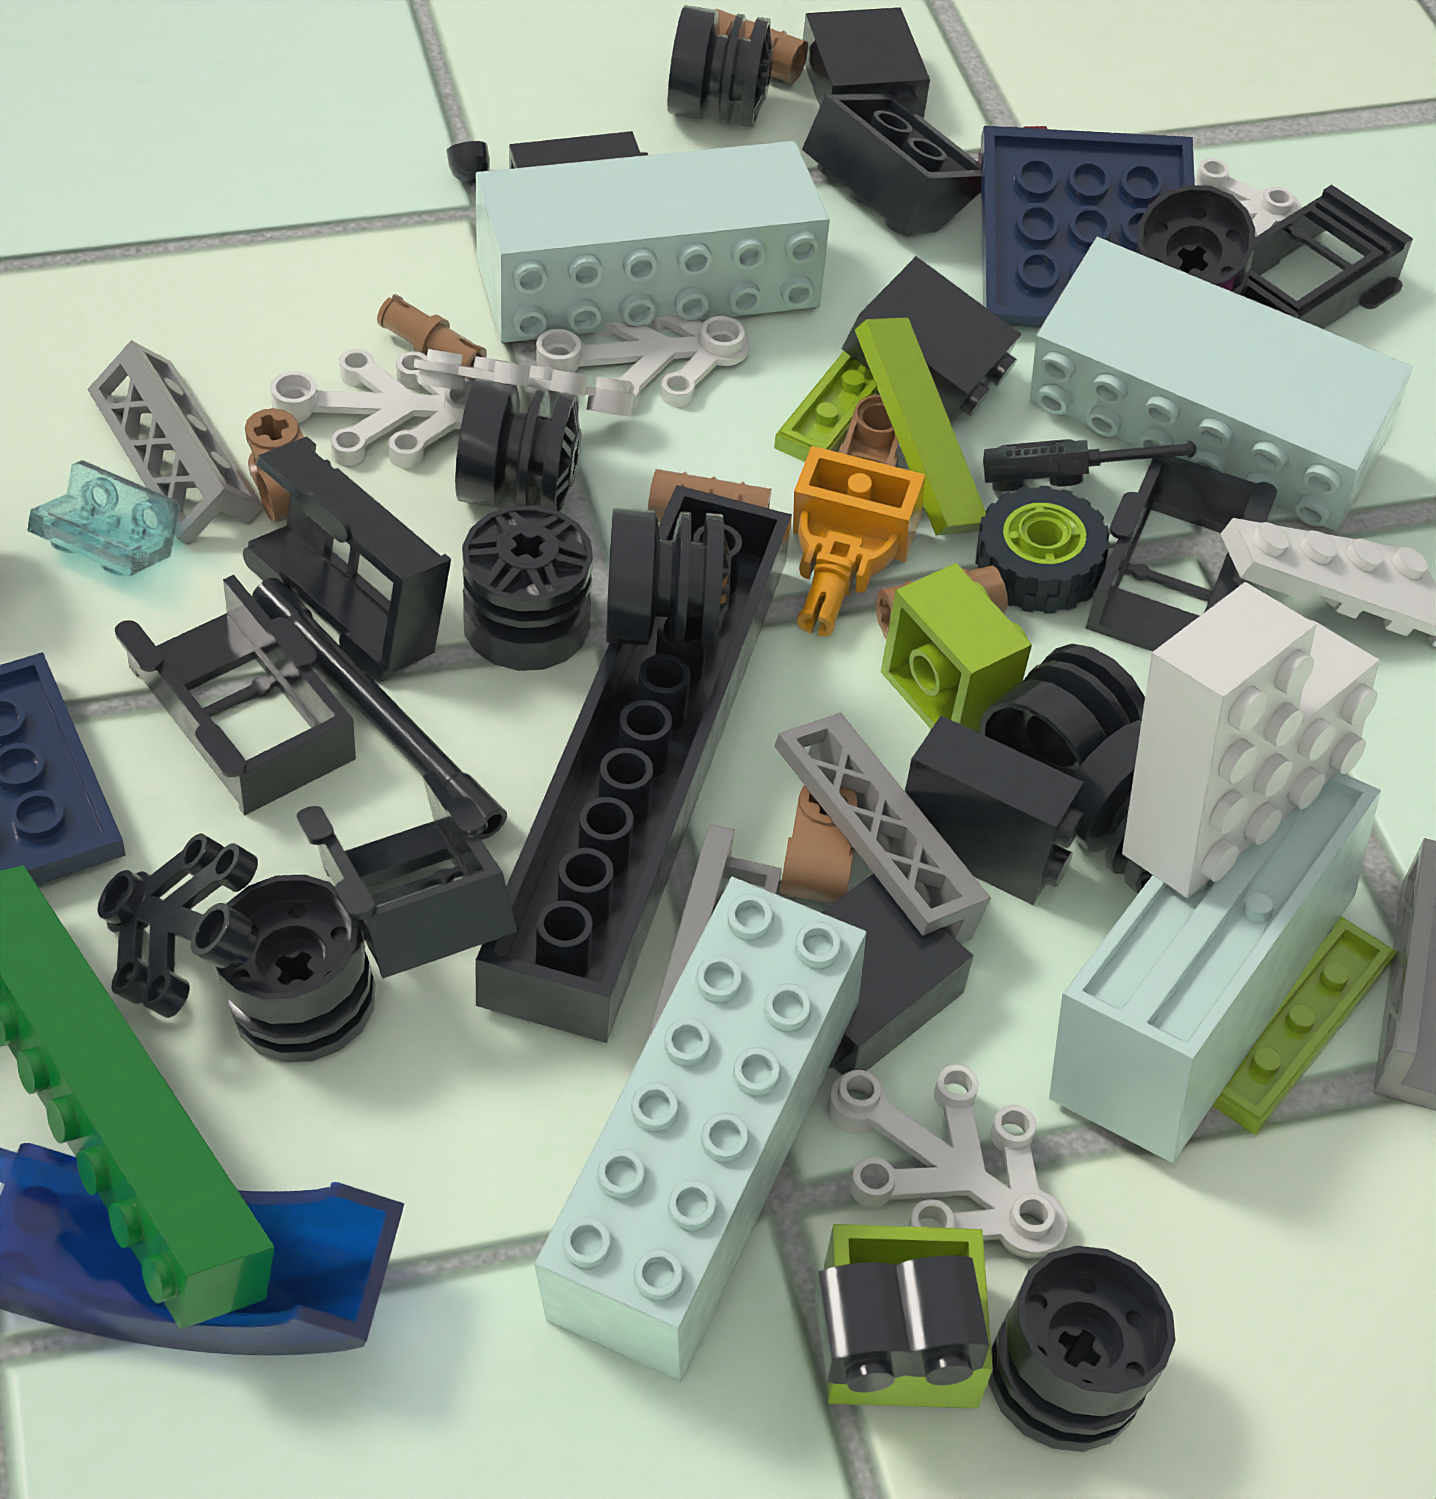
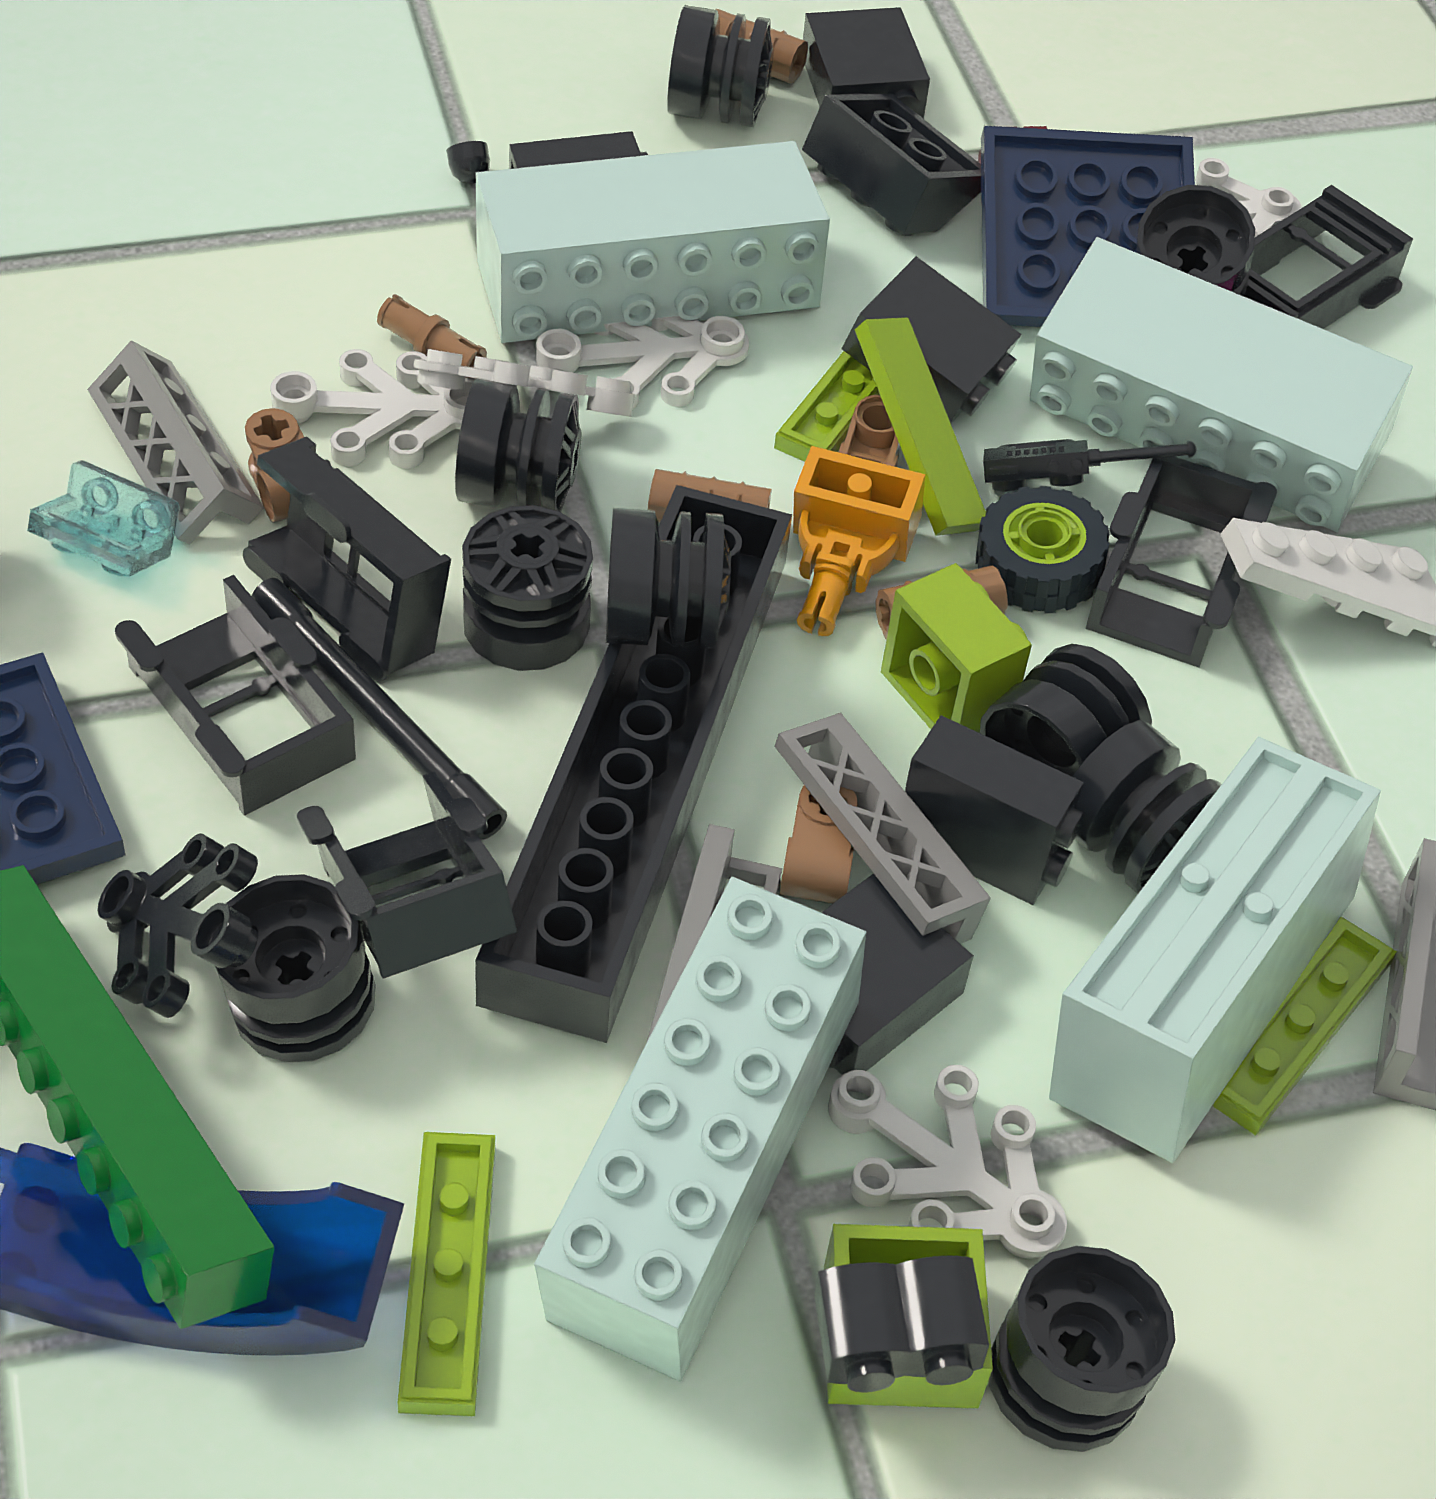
(447, 1275): none -> lime tile
(1239, 732): white brick -> none

